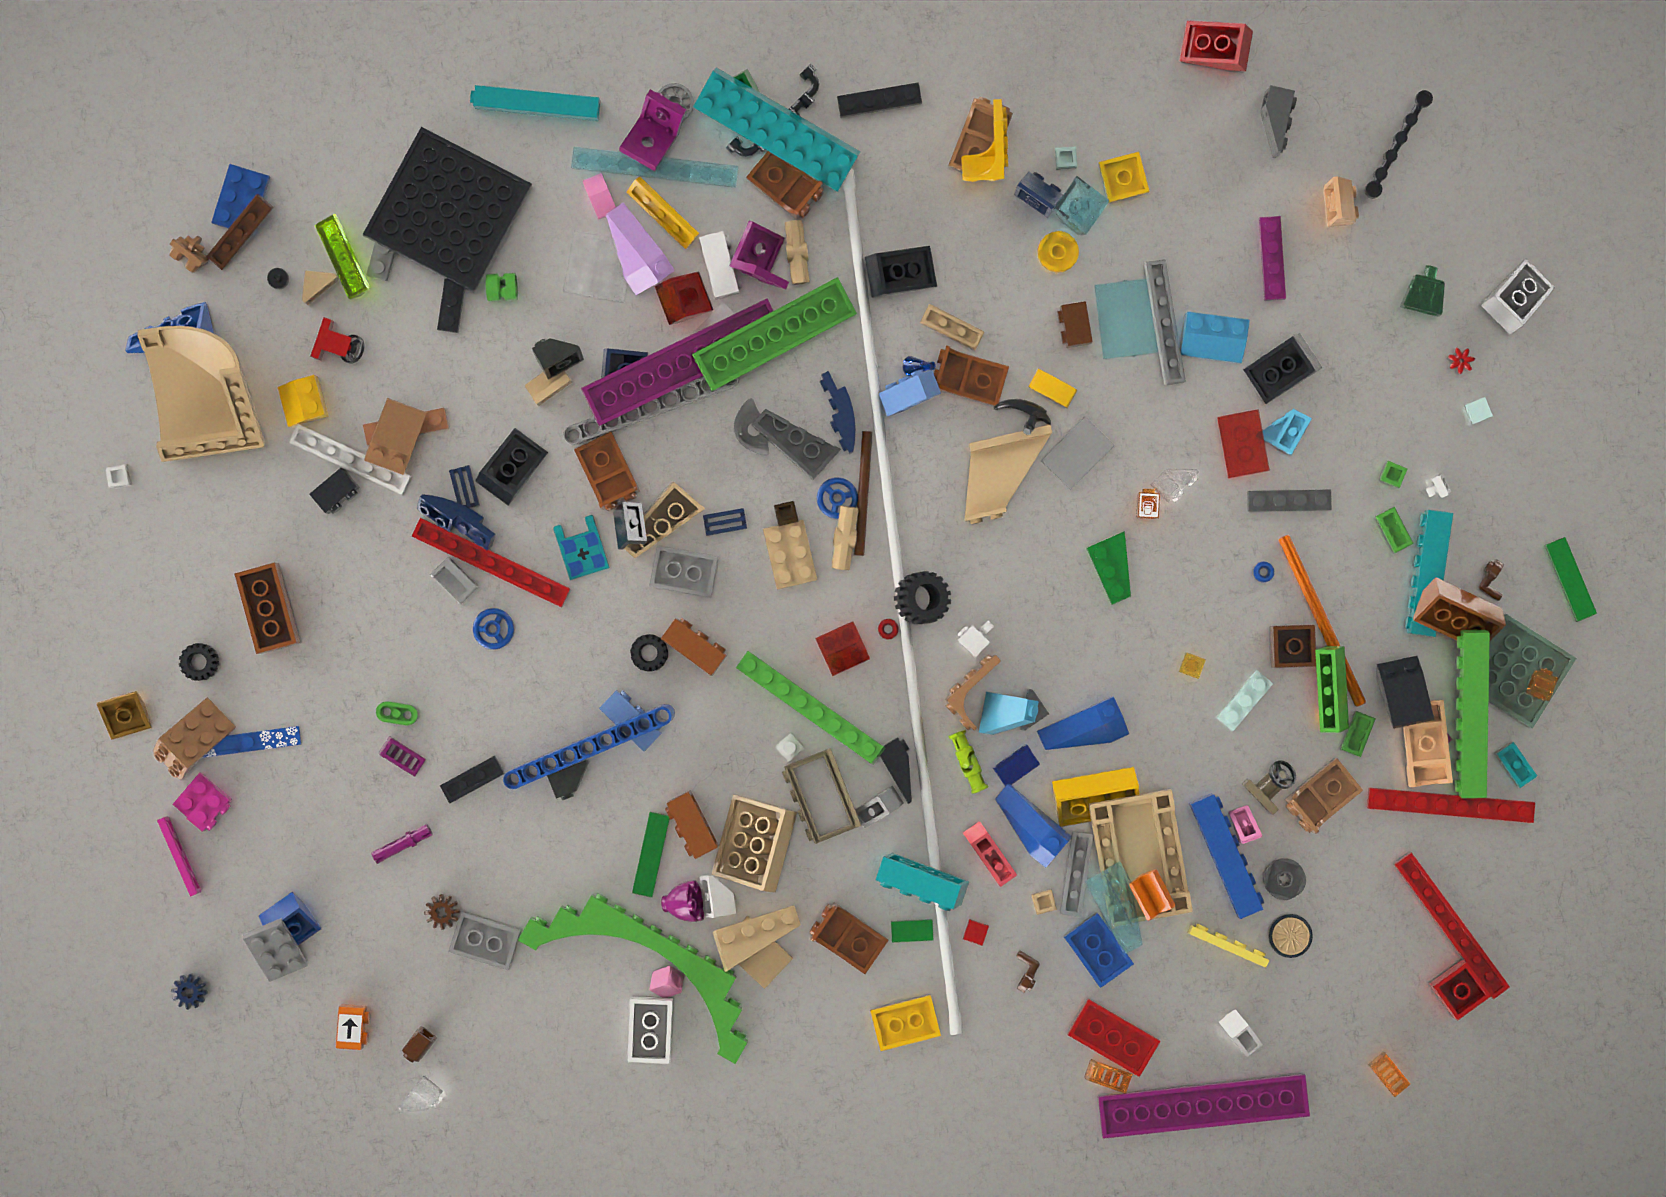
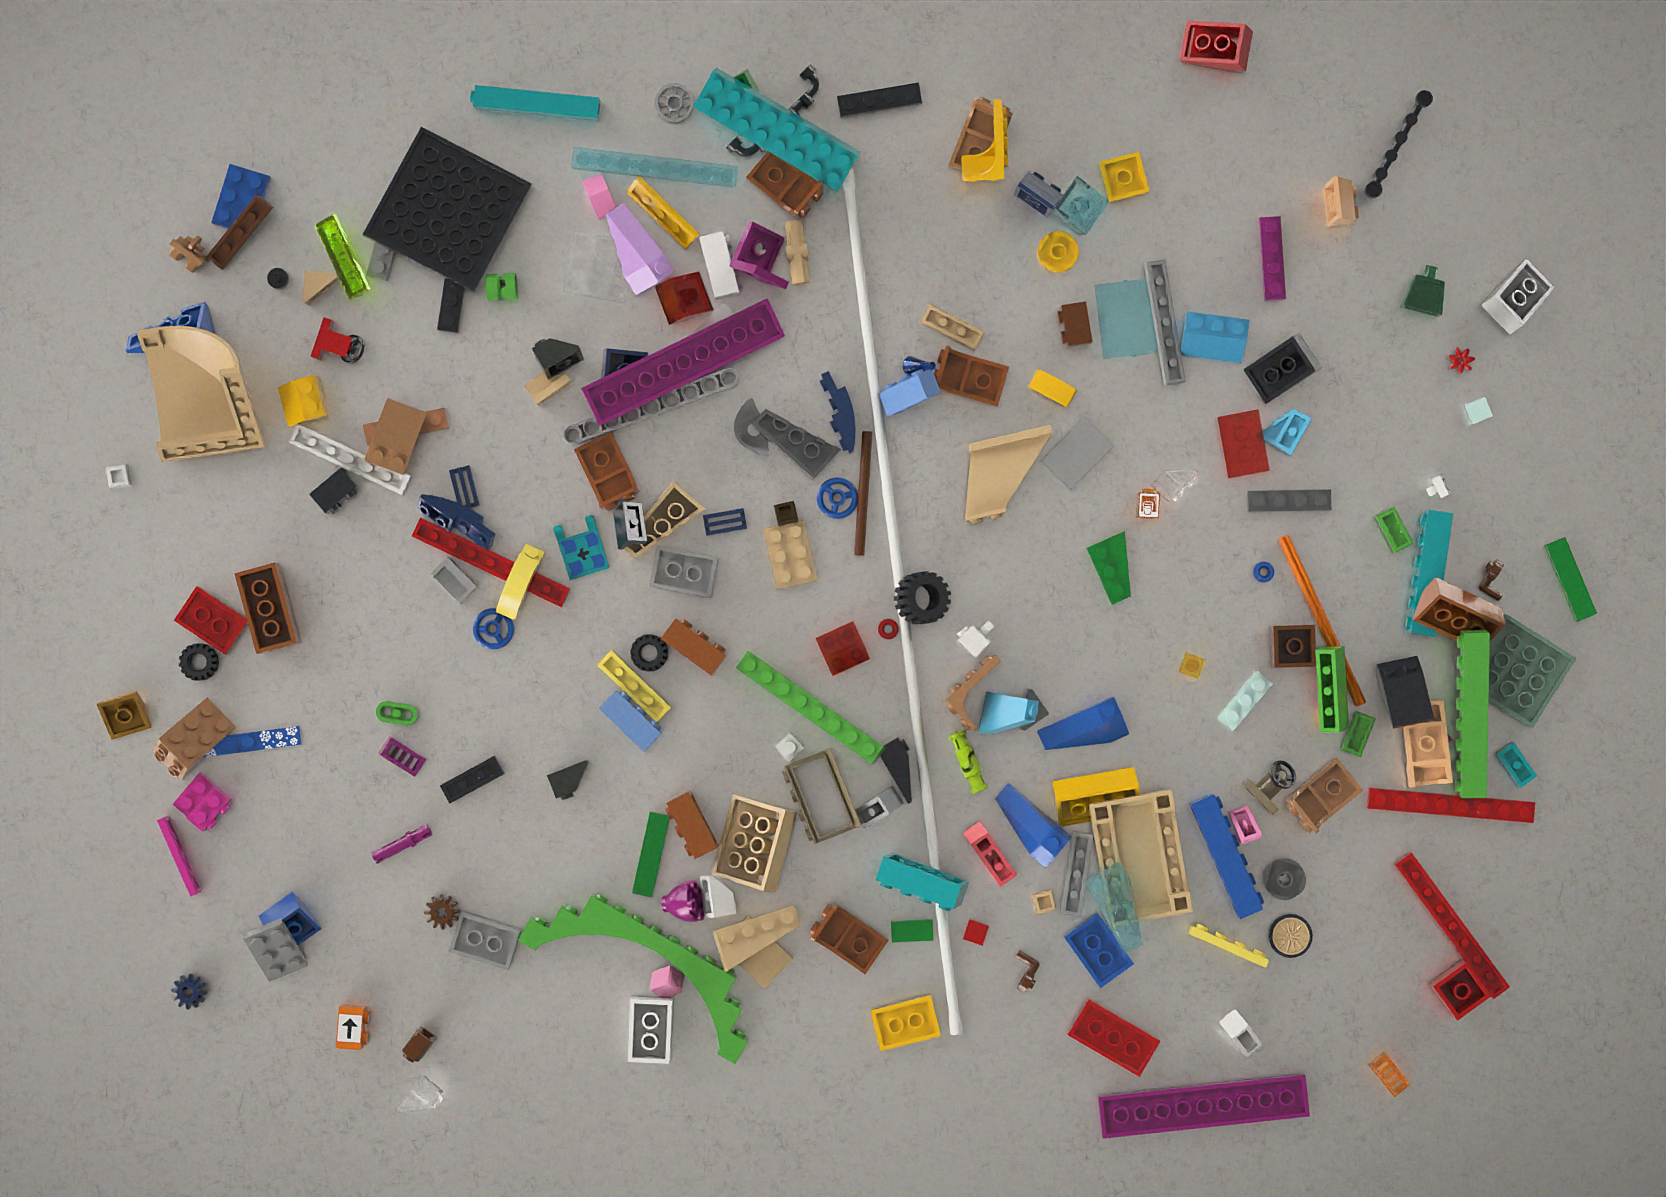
(211, 620): none -> red plate
(511, 466): black slope -> none
(519, 581): none -> light yellow arch
(580, 751): blue beam -> none
(634, 686): none -> light yellow plate
(659, 124): magenta bracket -> none
(774, 334): bright green plate -> none
(844, 537): tan piece -> none
(900, 271): black slope -> none
(1016, 765): clear blue panel -> none
(1035, 411): black piece -> none
(1066, 158): light aqua tile -> none
(1092, 1070): clear orange slope -> none
(1151, 894): orange panel -> none
(1275, 116): dark grey slope -> none
(1393, 474): bright green plate -> none
(1542, 684): clear orange brick -> none

